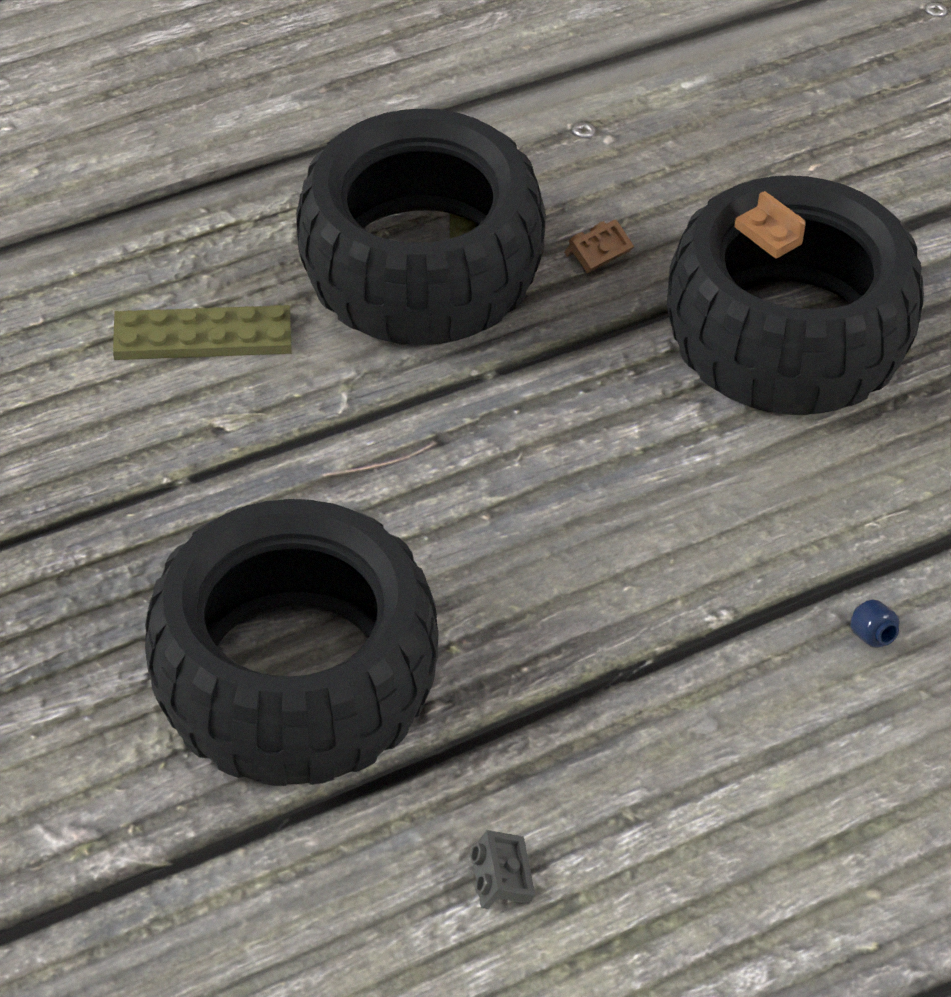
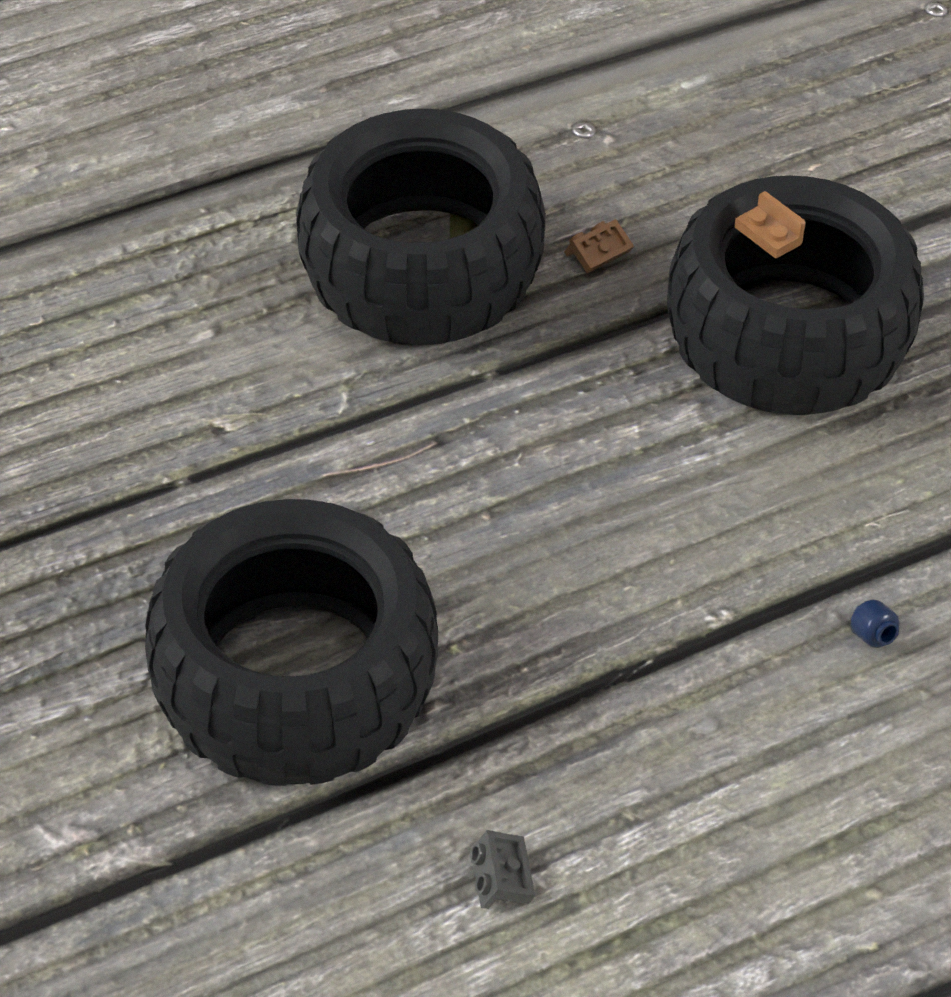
(202, 332): olive plate -> none

